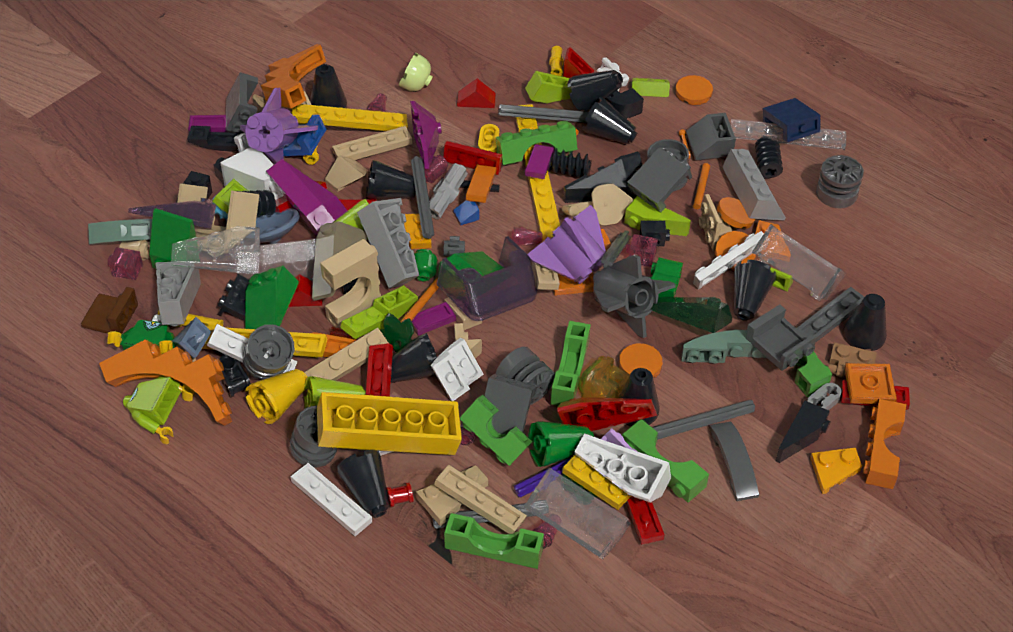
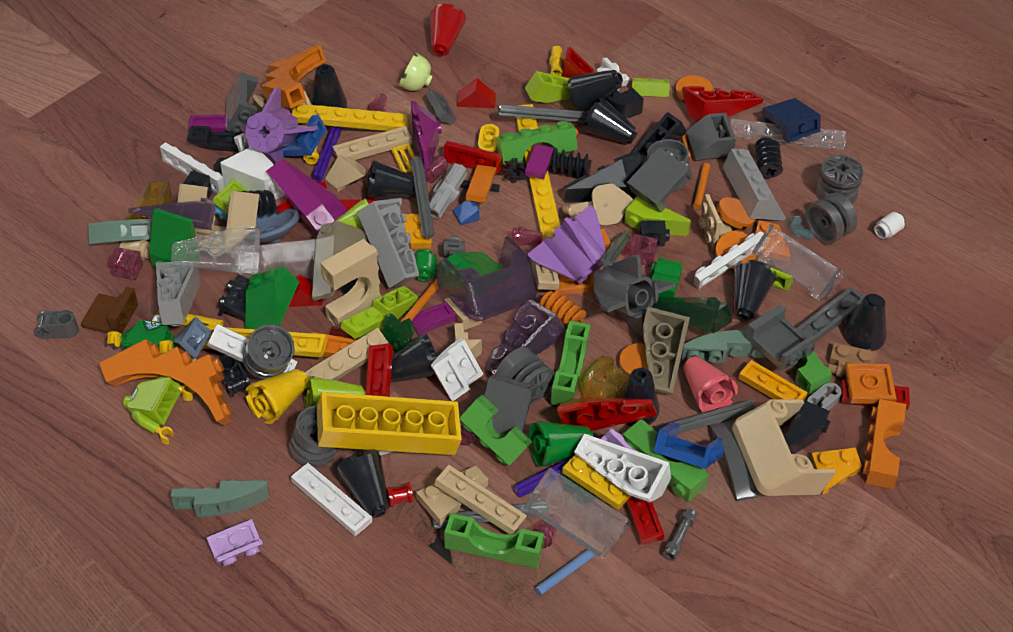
(56, 324): none -> dark grey piece
(152, 194): none -> clear yellow slope
(186, 164): none -> white plate
(228, 499): none -> sand green slope
(234, 543): none -> lavender bracket
(326, 153): none -> dark purple axle
(397, 158): none -> yellow tile
(441, 107): none -> dark grey plate
(445, 27): none -> red cone
(519, 170): none -> black gear
(531, 328): none -> clear purple wedge
(562, 307): none -> orange piece
(564, 572): none -> medium blue bar
(664, 343): none -> dark tan wedge
(667, 128): none -> black slope
(673, 548): none -> flat silver bar
(687, 451): none -> blue panel
(702, 102): none -> red wedge
(709, 385): none -> coral cone
(767, 453): none -> tan windscreen
(770, 383): none -> light orange plate
(798, 230): none -> clear light blue arm
(831, 218): none -> flat silver wheel
(889, 225): none -> white brick

